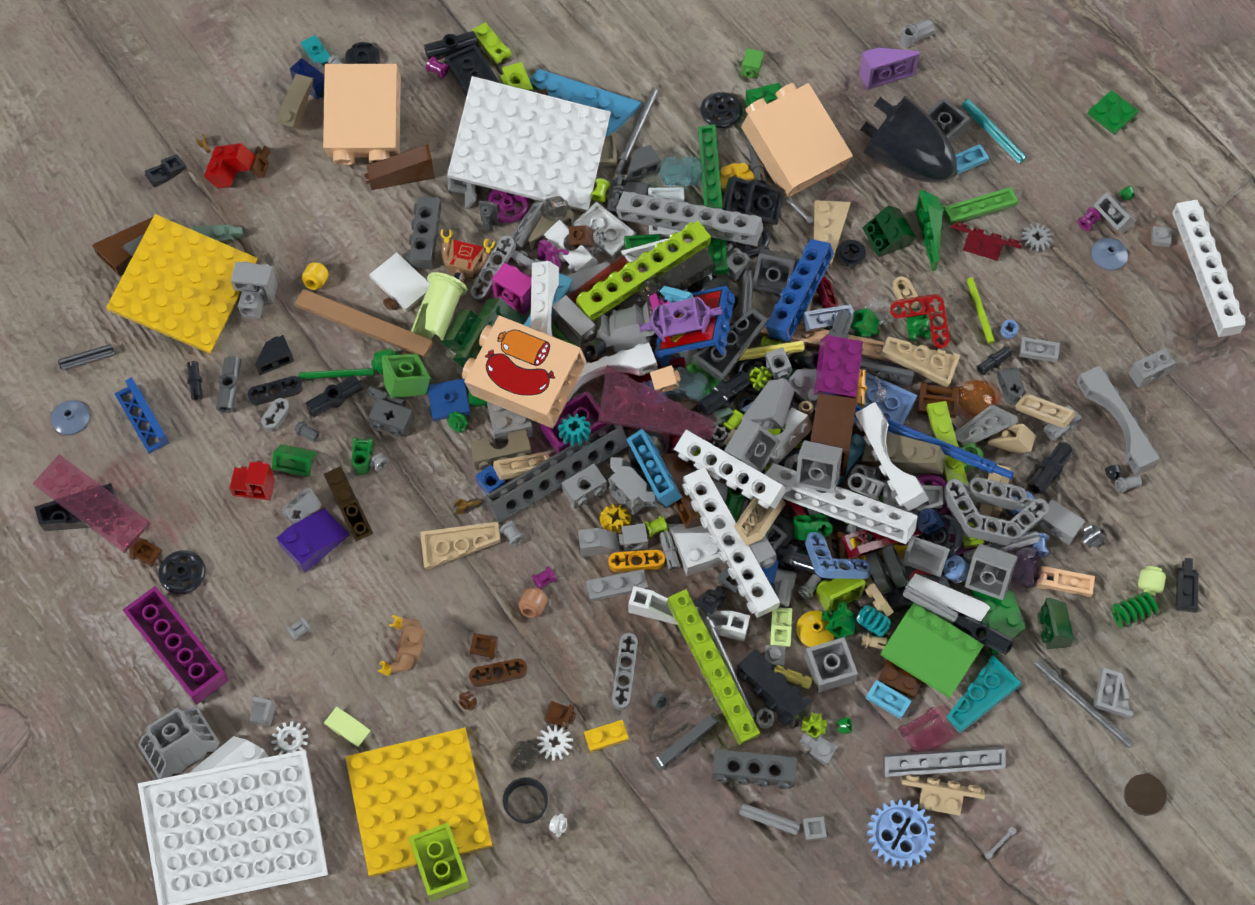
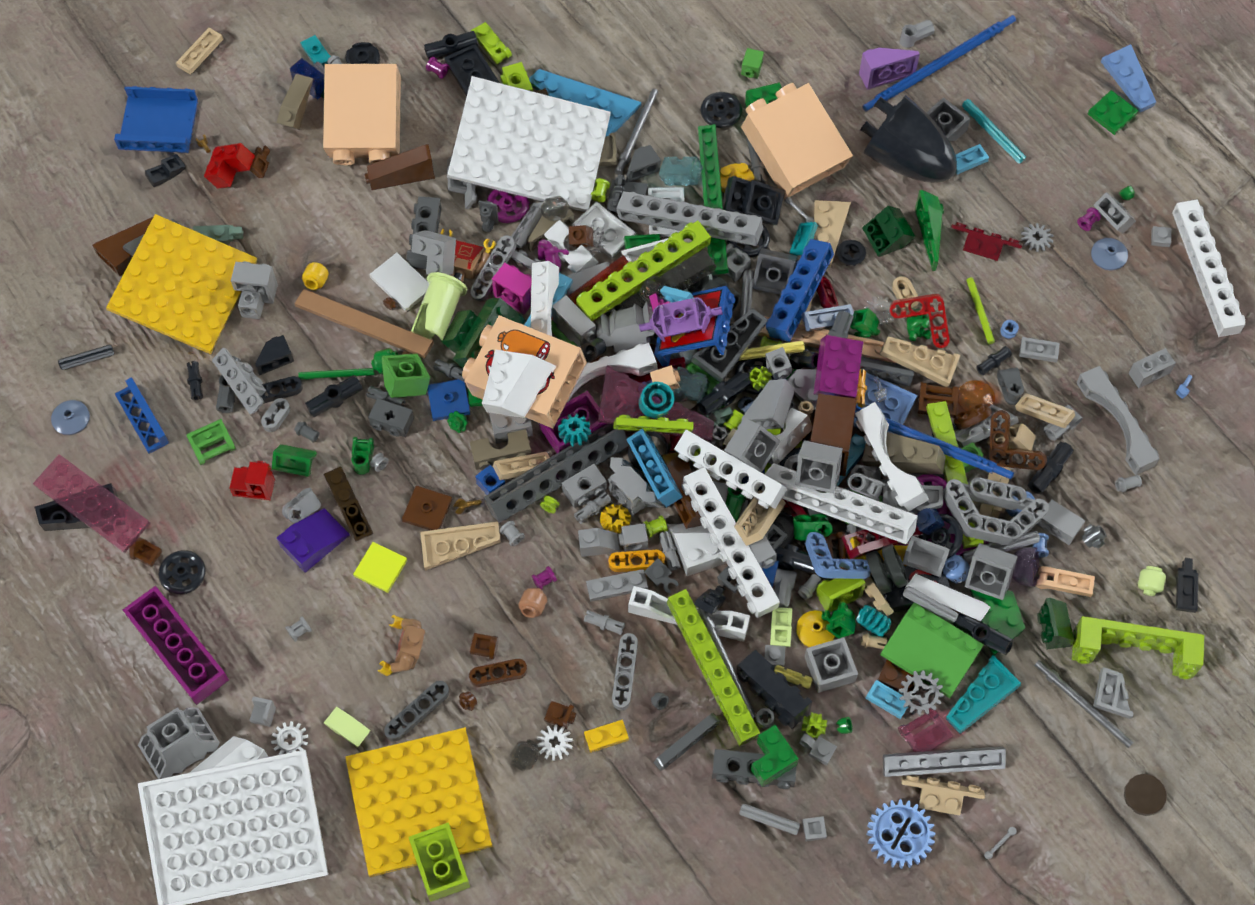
(158, 119): none -> blue panel
(199, 51): none -> tan plate
(209, 436): none -> bright green plate
(241, 380): none -> light grey bracket
(380, 567): none -> neon yellow tile
(419, 713): none -> dark grey beam
(427, 509): none -> reddish brown plate
(437, 248): none -> light grey brick
(451, 370): none -> dark grey pin
(514, 383): none -> white wedge
(520, 782): black tyre -> none
(550, 504): none -> lime bush
(558, 824): white plate -> none
(592, 507): none -> light grey pin
(604, 622): none -> light grey pin
(659, 390): none -> teal piece
(659, 573): none -> dark grey plate
(662, 424): none -> lime plate
(778, 756): none -> green brick
(803, 235): none -> teal plate
(917, 680): none -> light grey gear
(940, 62): none -> blue axle
(973, 416): none -> reddish brown plate
(980, 206): bright green plate -> none
(1003, 448): none -> reddish brown beam
(1113, 472): black hinge -> none
(1130, 77): none -> medium blue wing
(1132, 608): green piece -> none
(1183, 391): none -> medium blue hand
(1186, 646): none -> lime plate

